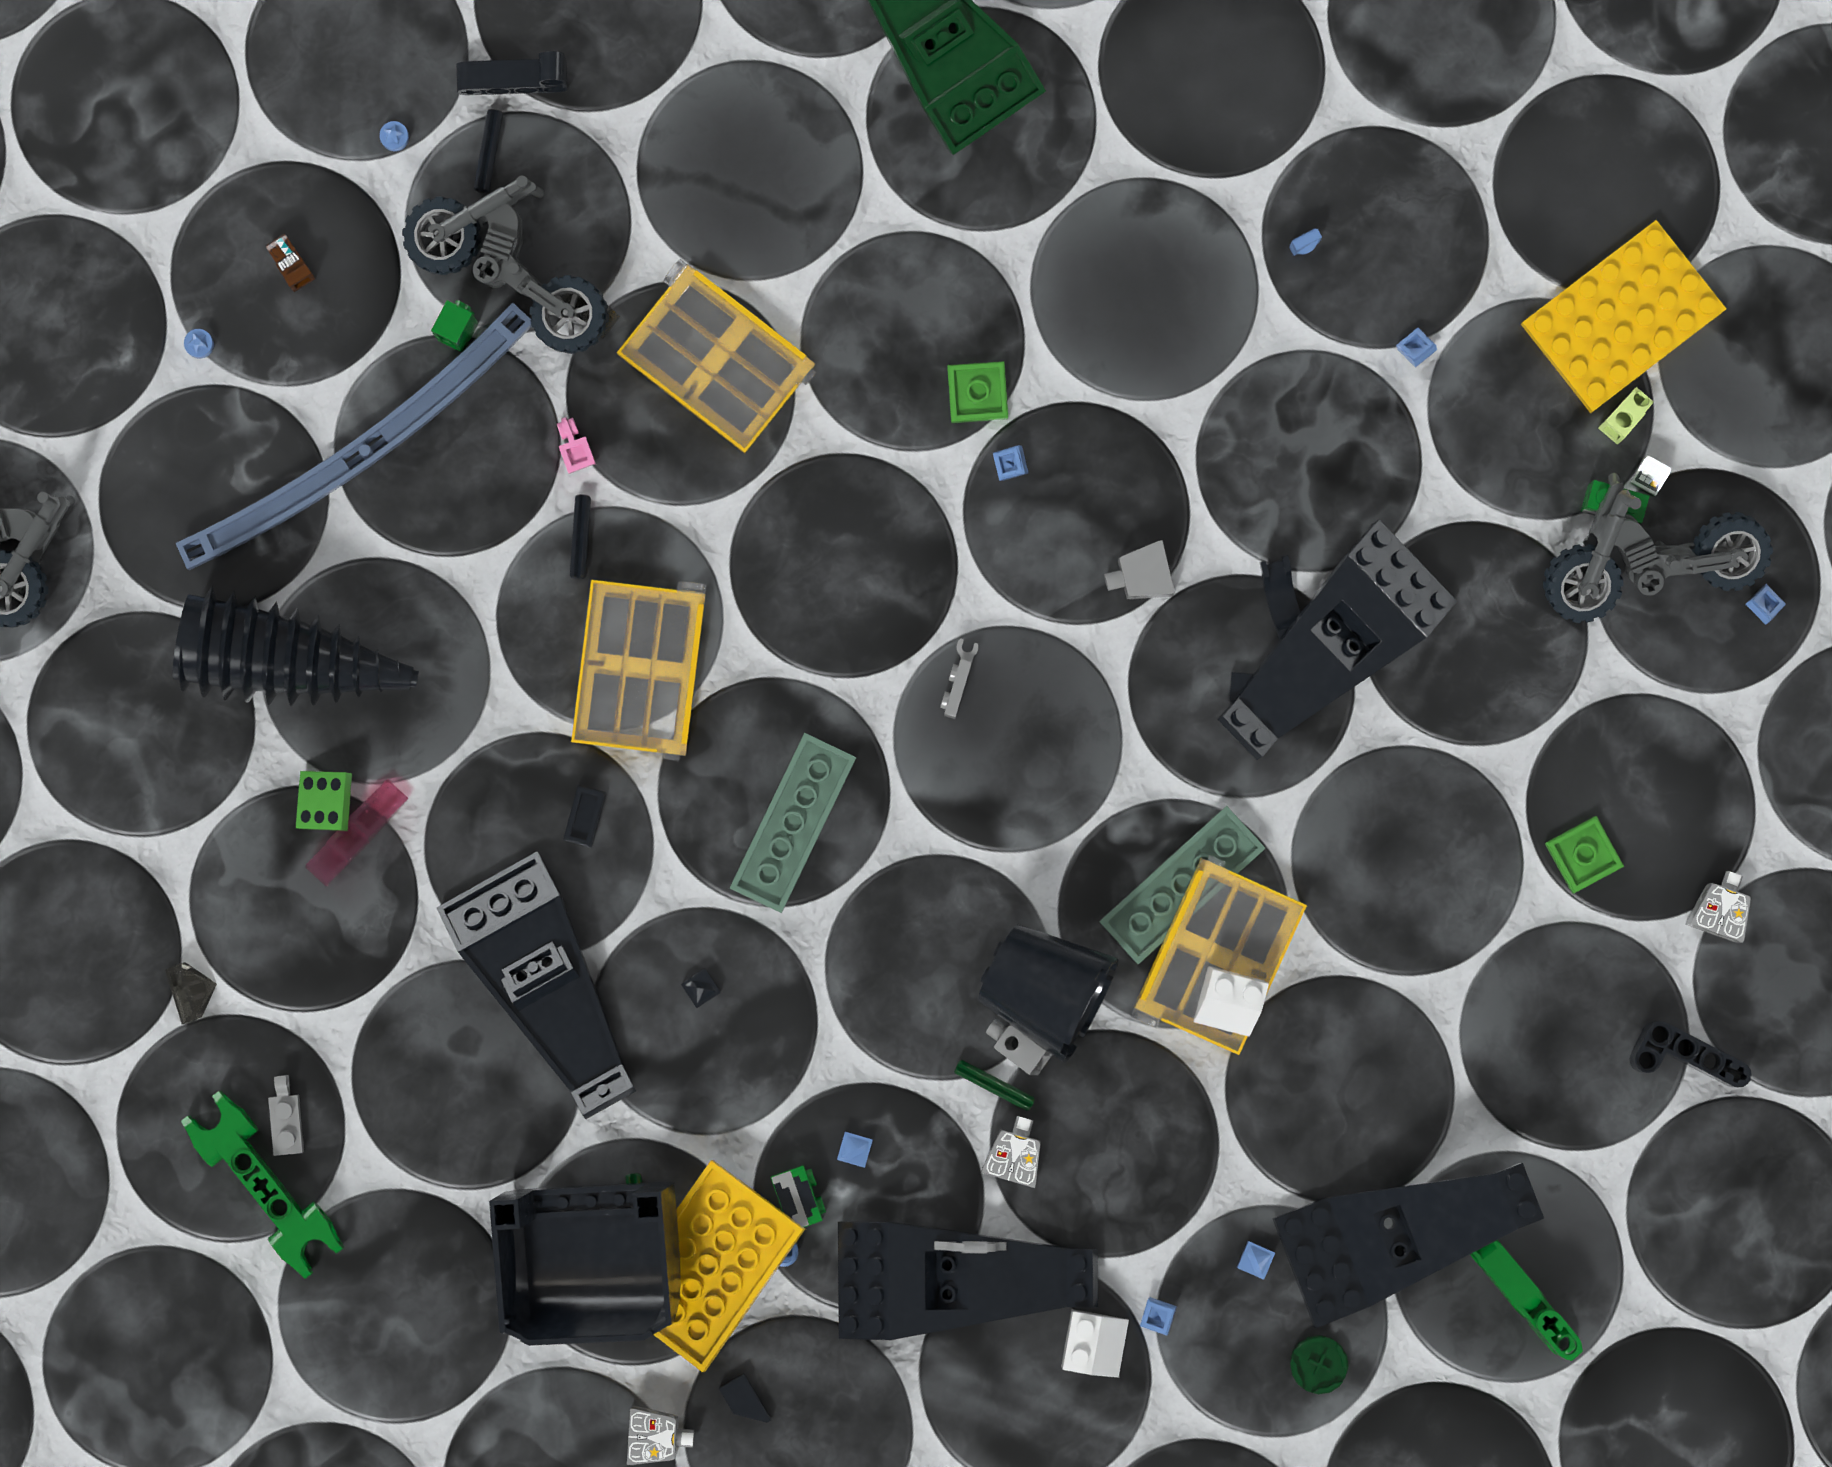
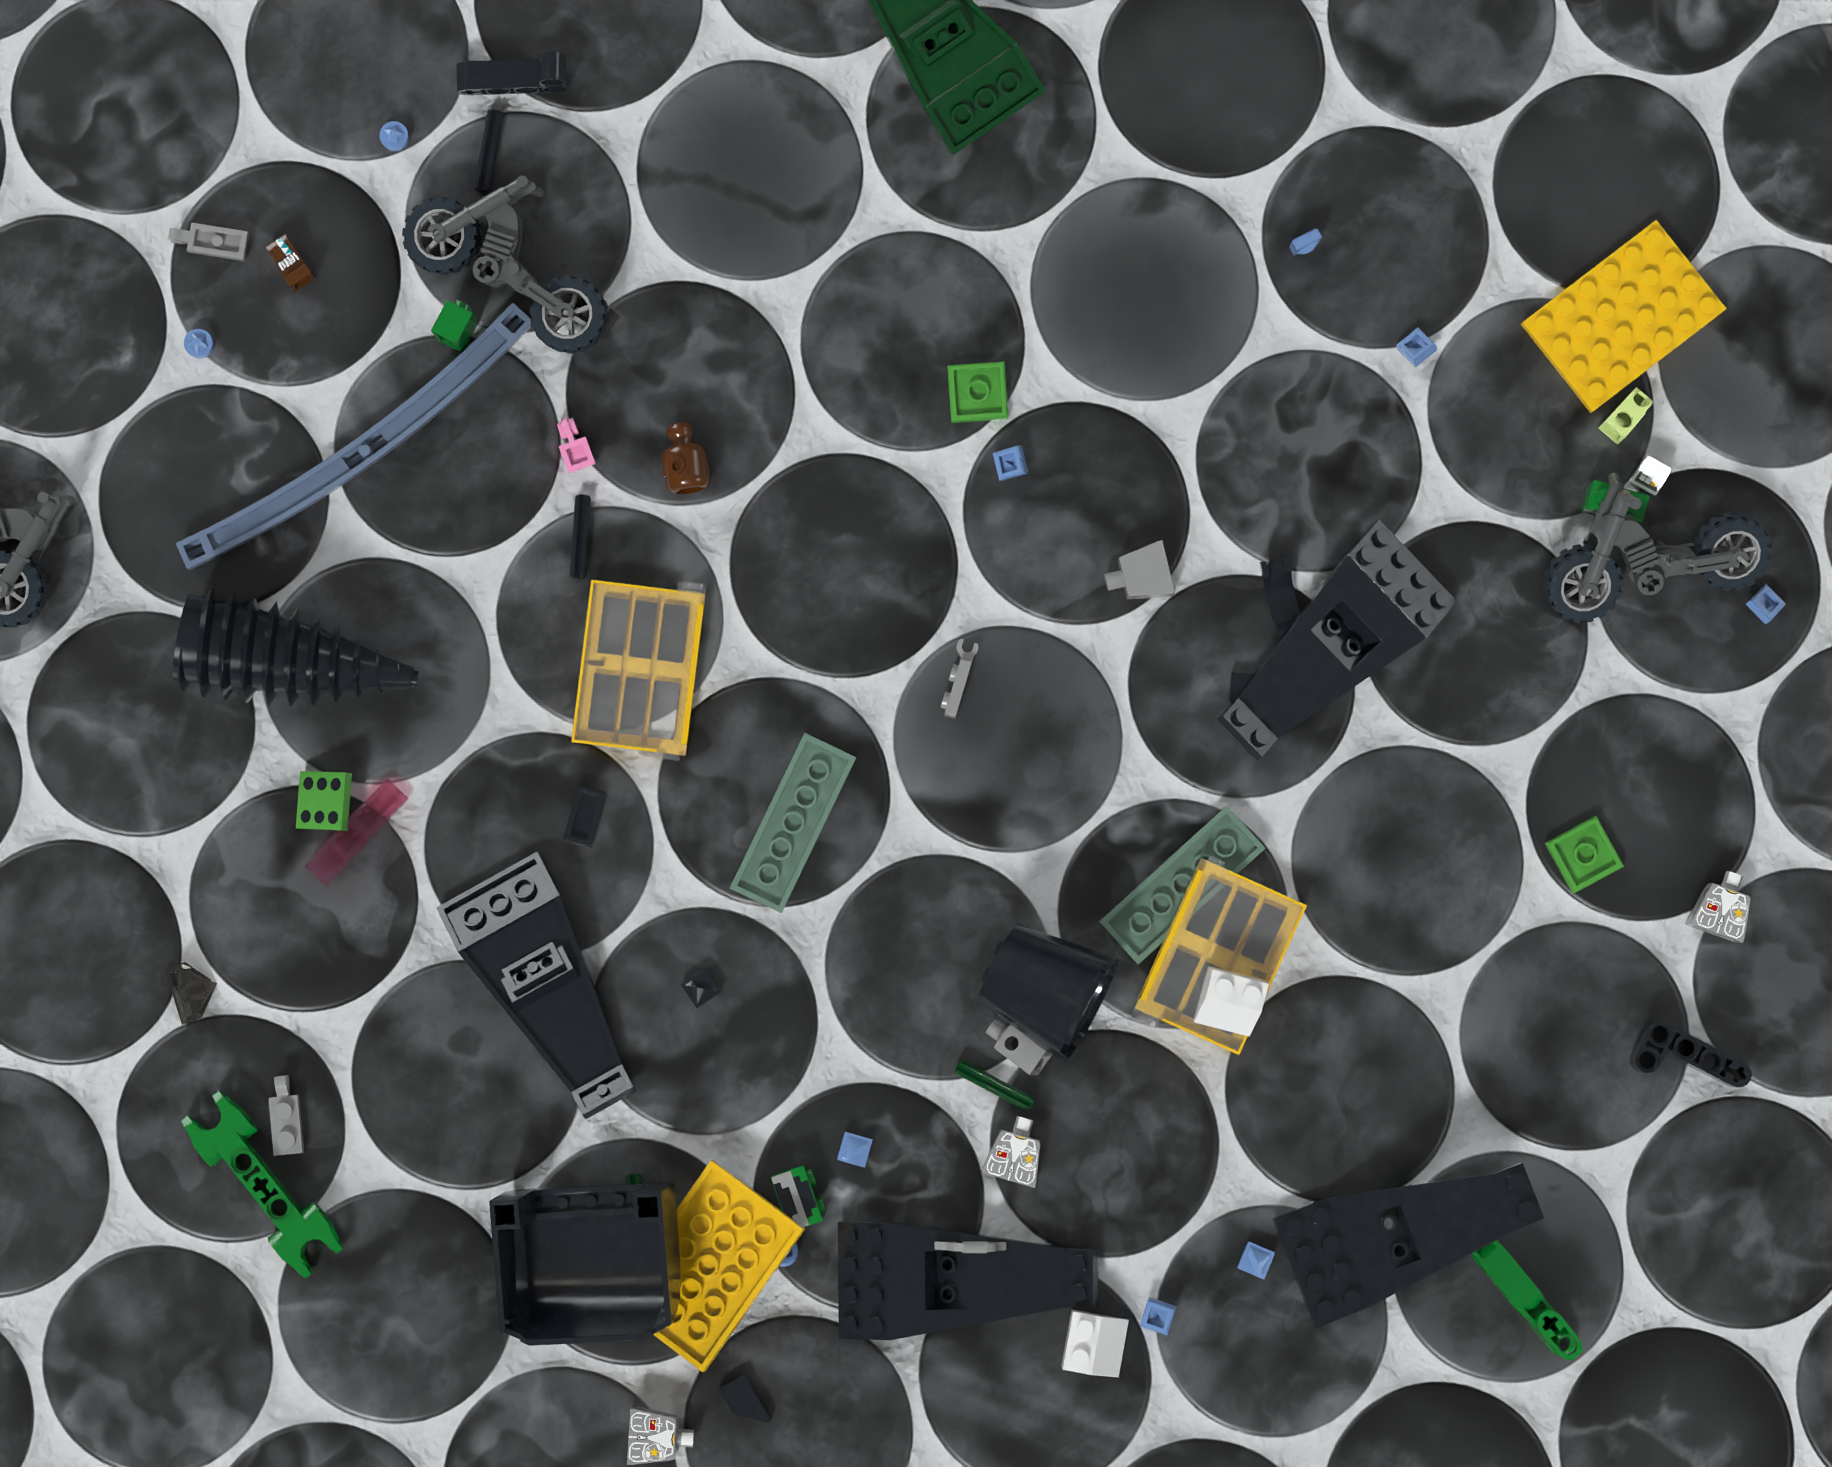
(212, 241): none -> light grey plate
(684, 462): none -> reddish brown piece
(716, 357): clear door -> none
(1319, 1364): dark green tile -> none

